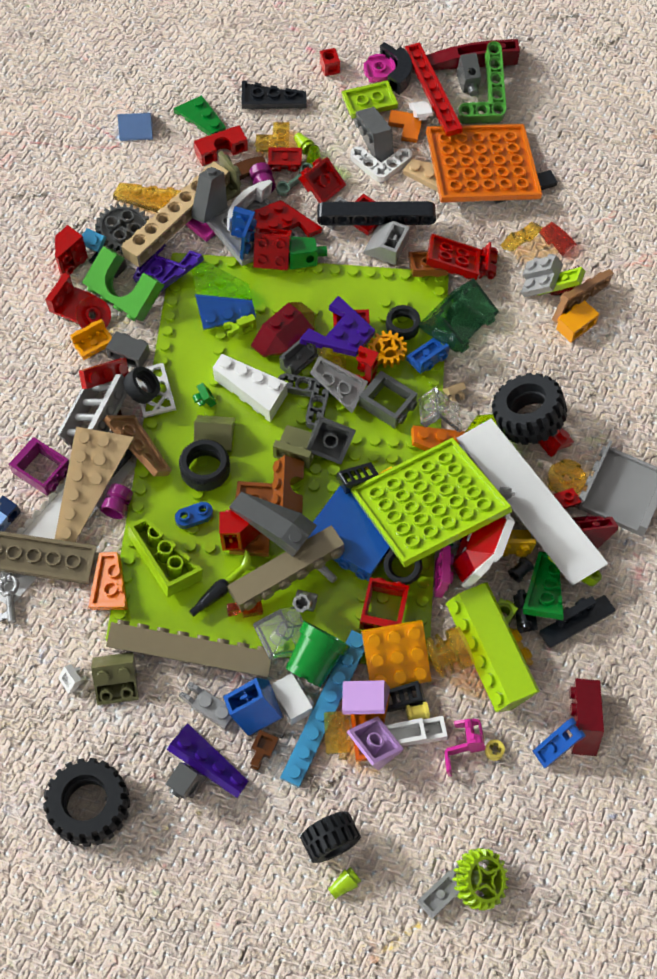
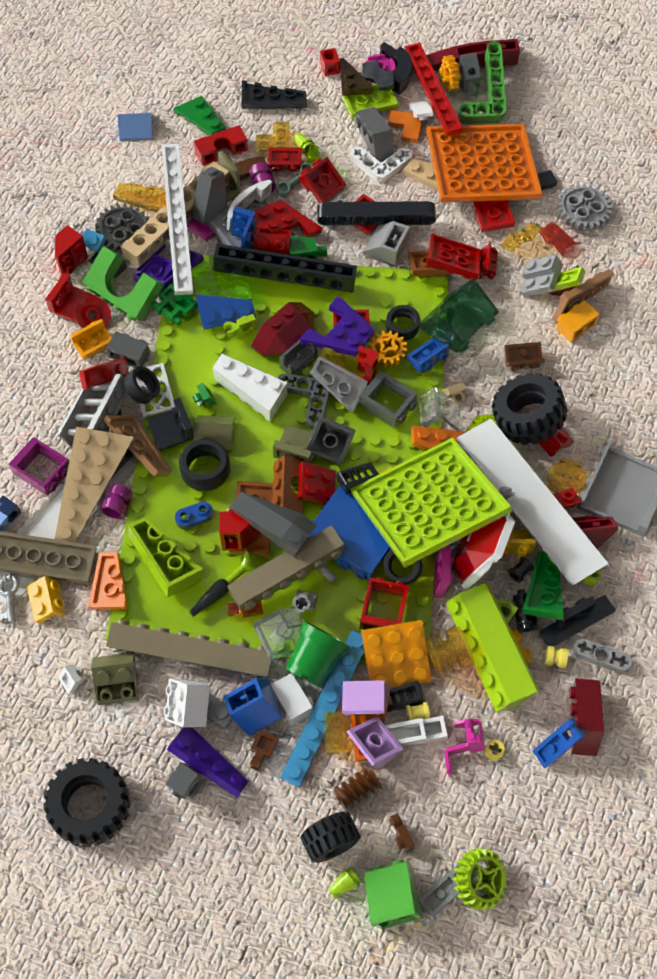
(45, 599): none -> yellow bracket
(171, 427): none -> black bracket
(177, 220): none -> white plate
(180, 303): none -> green plate
(187, 703): none -> white slope
(284, 268): none -> black brick
(316, 483): none -> red plate
(352, 81): none -> dark brown wing
(356, 787): none -> reddish brown piece
(384, 79): none -> black tile
(392, 895): none -> bright green slope
(403, 837): none -> reddish brown plate
(450, 73): none -> light orange gear
(493, 215): none -> red plate
(523, 355): none -> reddish brown bracket
(556, 657): none -> light yellow wheel
(584, 207): none -> light grey gear
(614, 666): none -> light grey beam

